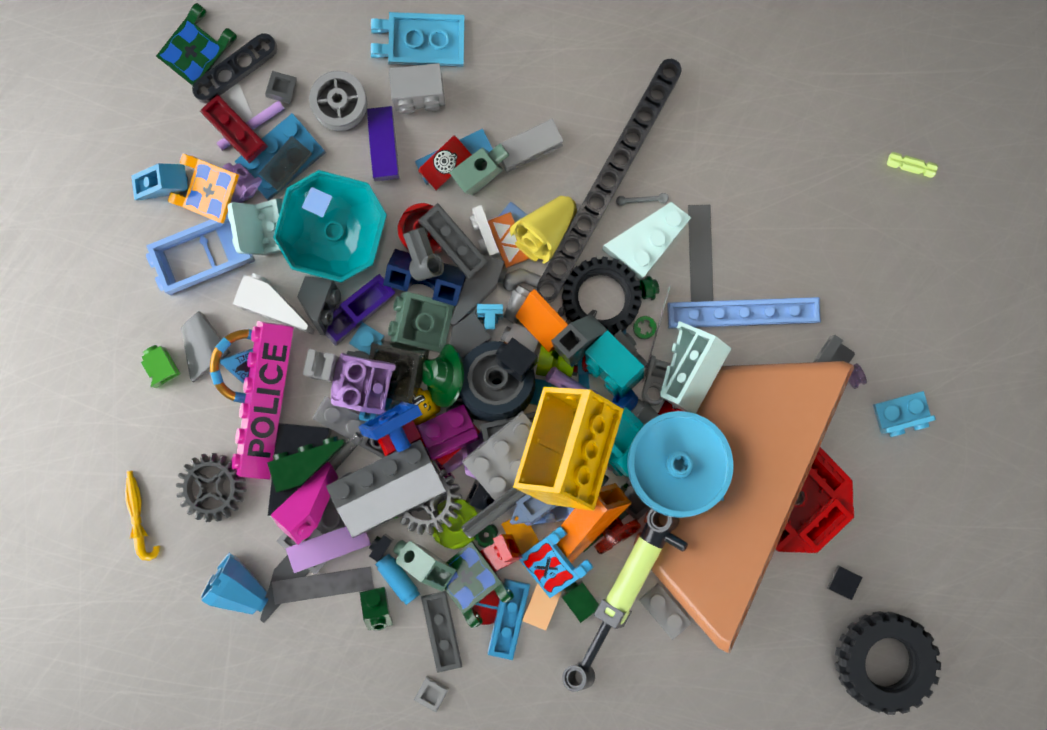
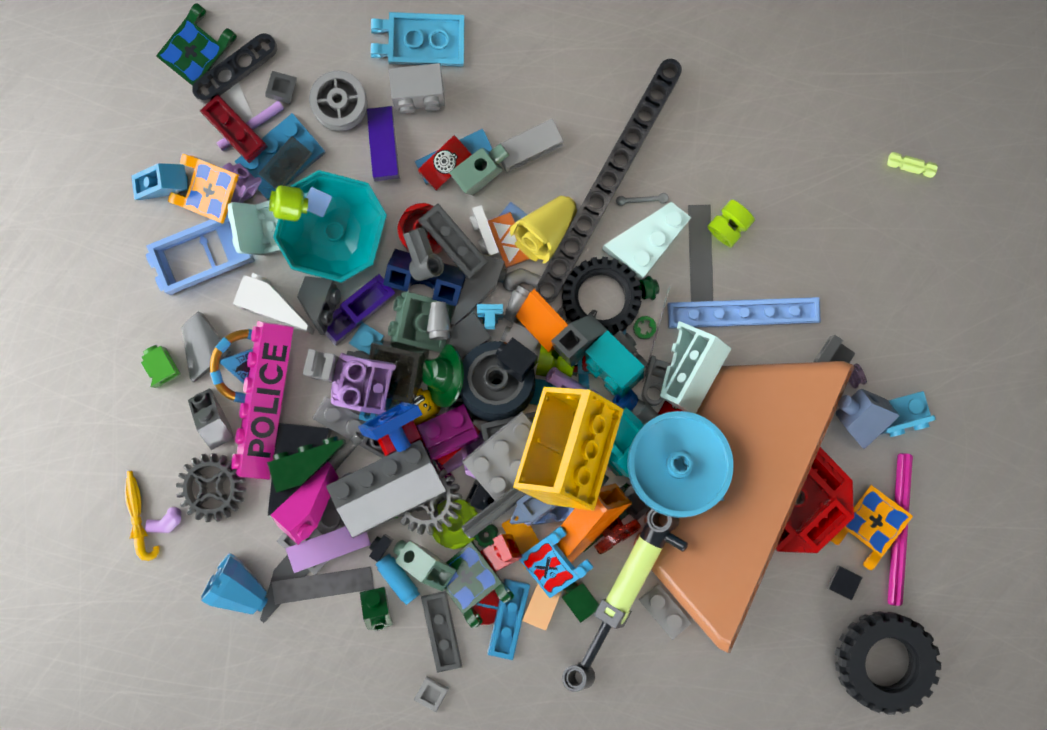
(167, 523): none -> lavender arm
(210, 419): none -> dark grey slope
(288, 203): none -> lime head
(438, 322): none -> light grey cone
(737, 217): none -> lime wheel
(865, 415): none -> sand blue torso
(876, 524): none -> light orange flag
(899, 546): none -> dark pink axle

